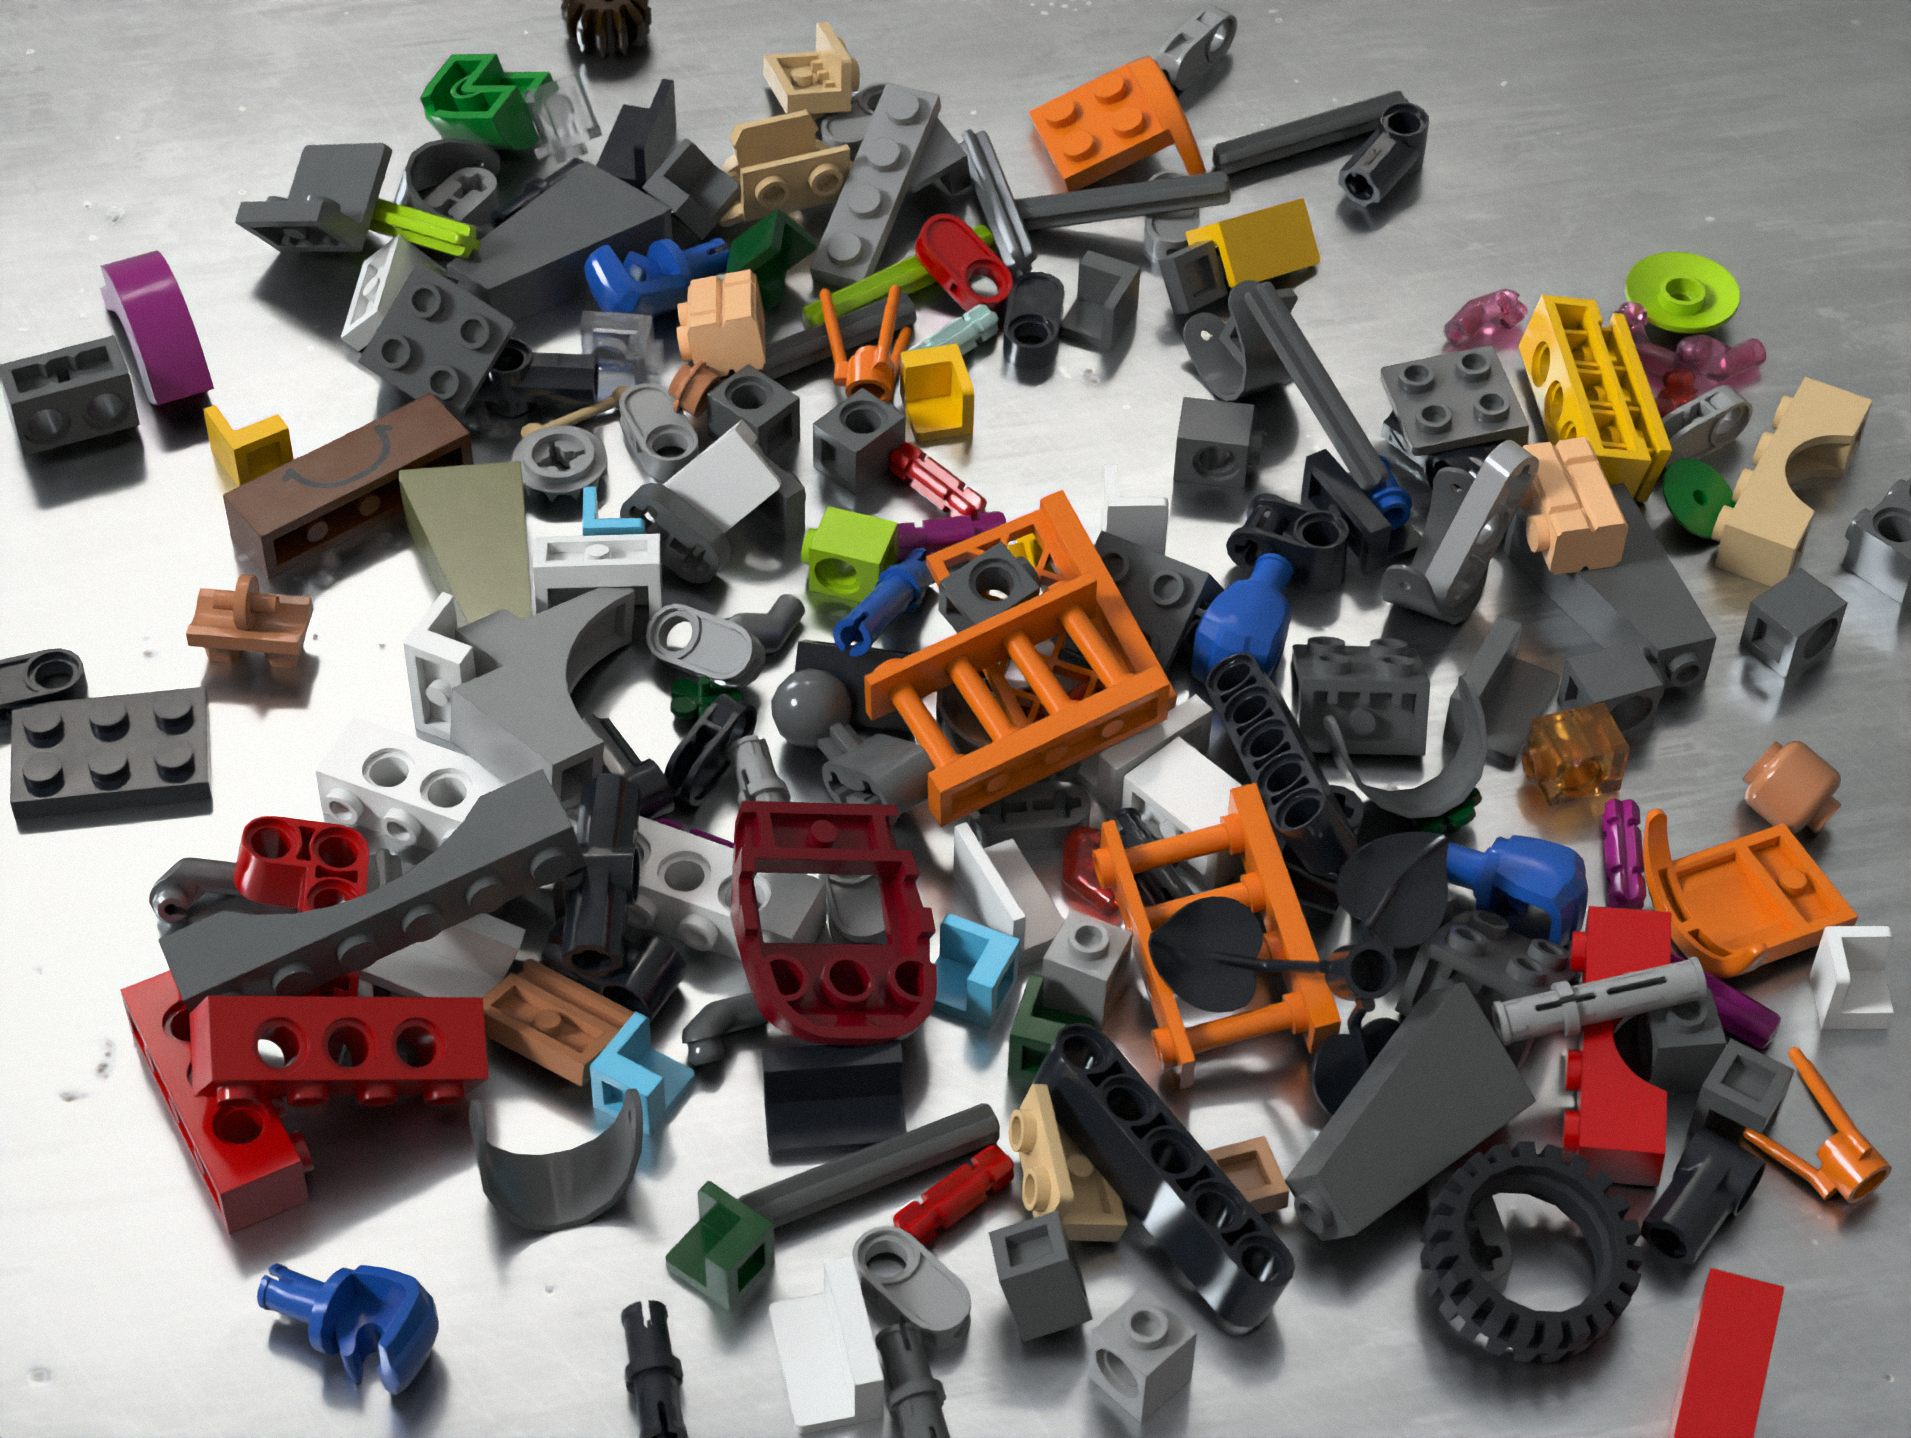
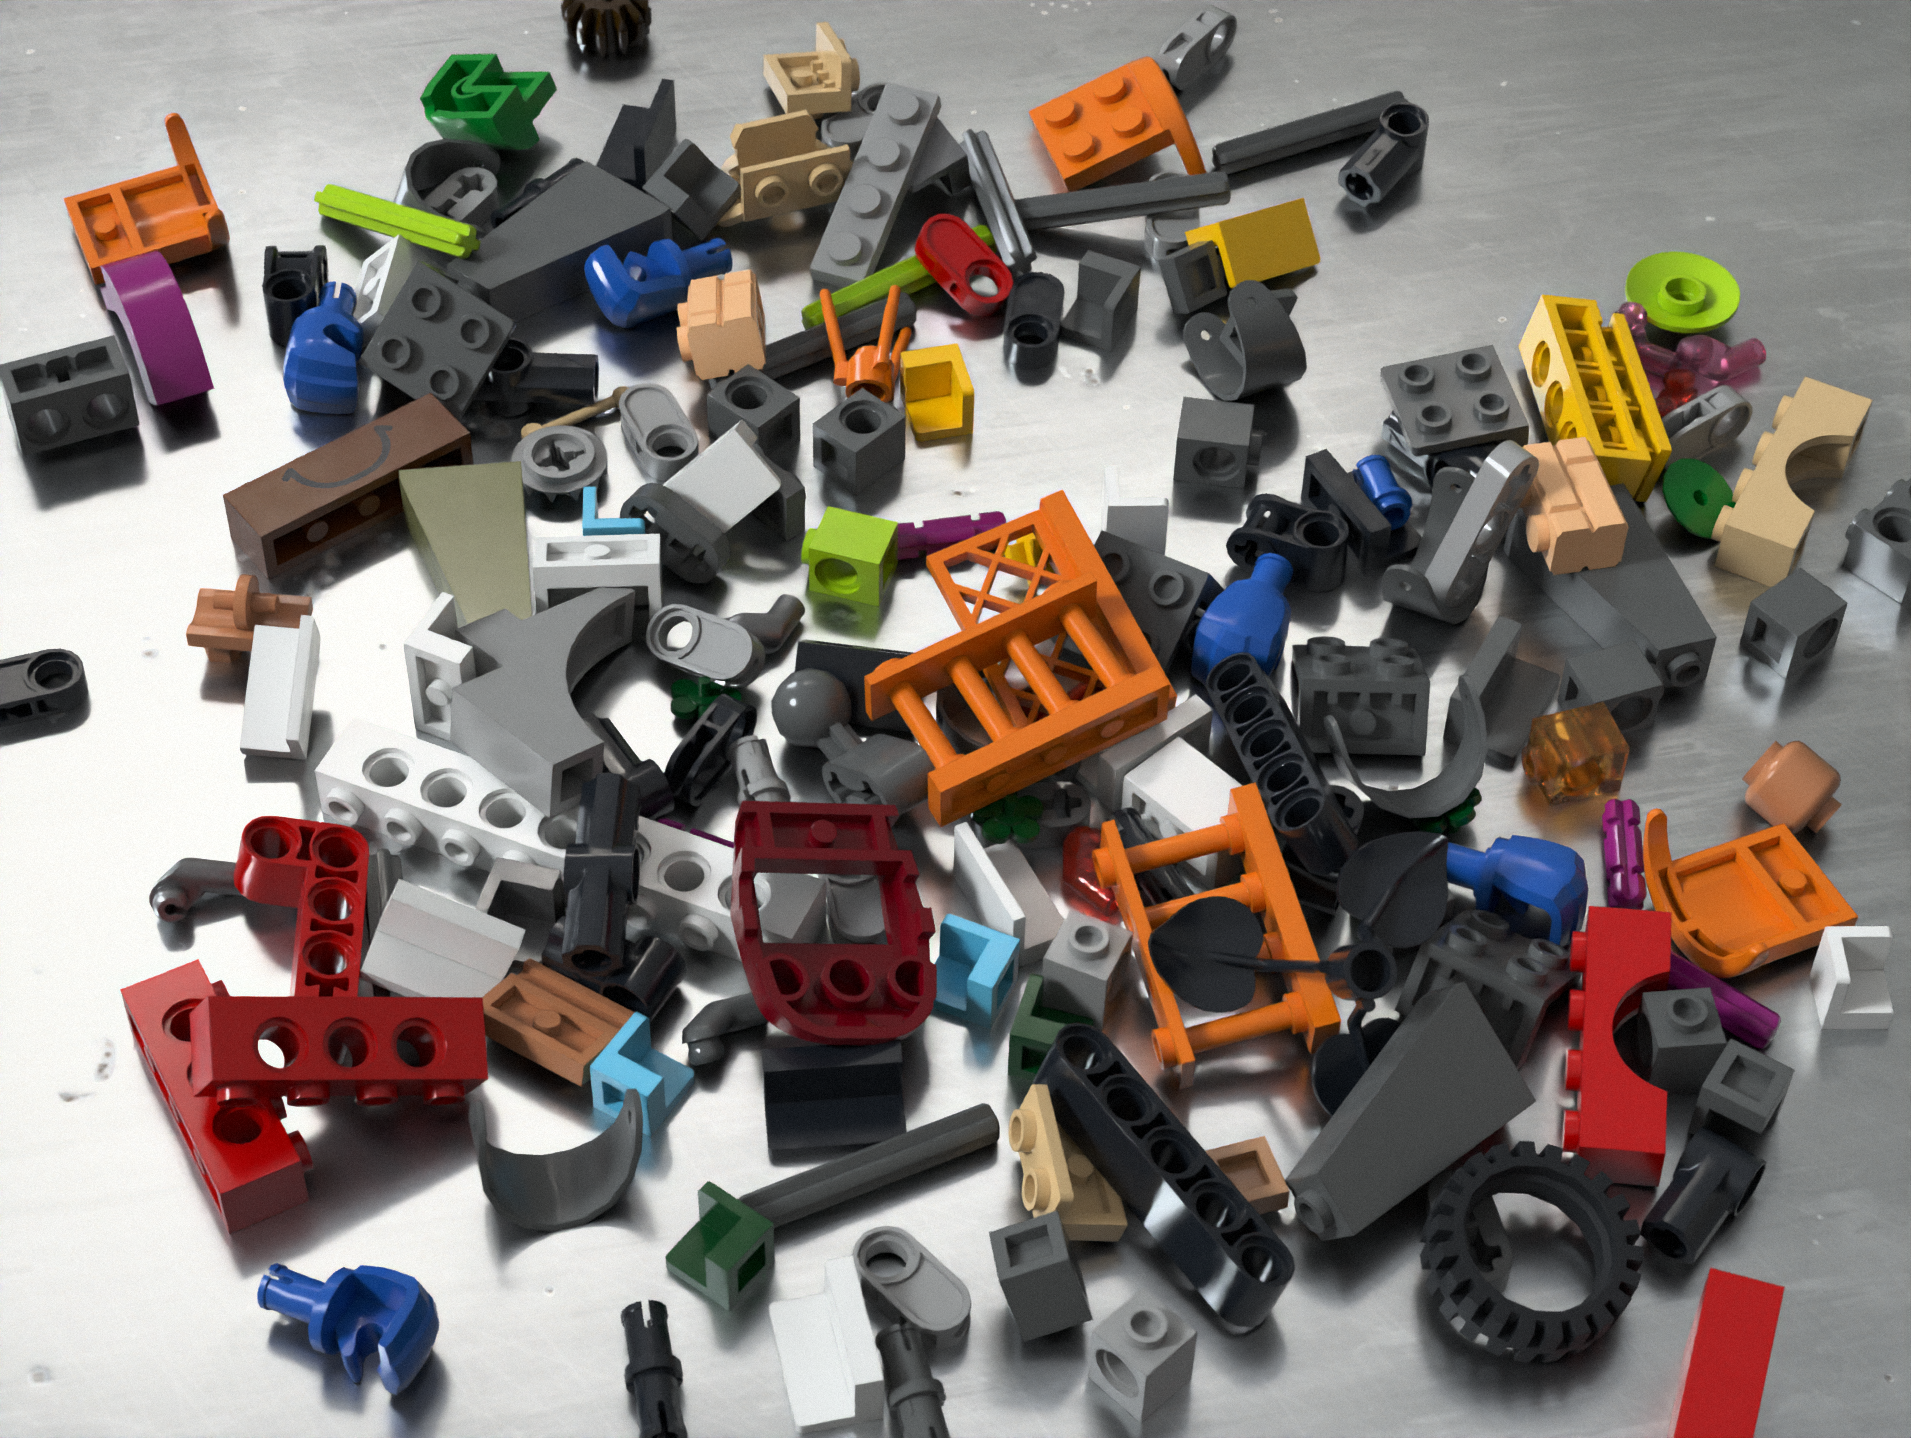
(110, 752): plate -> none
(151, 212): none -> orange piece
(249, 450): yellow panel -> none
(281, 690): none -> white panel
(291, 286): none -> black piece
(323, 354): none -> blue piece
(327, 201): dark grey bracket -> none
(499, 852): dark grey arch -> none
(562, 118): clear bracket -> none
(623, 343): clear bracket -> none
(691, 388): nougat plate -> none
(770, 251): dark green panel -> none
(895, 594): blue pin -> none
(935, 482): axle -> none
(956, 1194): red axle -> none
(978, 325): light aqua axle -> none
(992, 570): dark grey brick -> none
(1012, 818): none -> dark green plant
(1317, 387): dark grey axle -> none
(1480, 310): clear pink arm -> none
(1572, 1007): light grey pin -> none
(1847, 1157): orange plant -> none

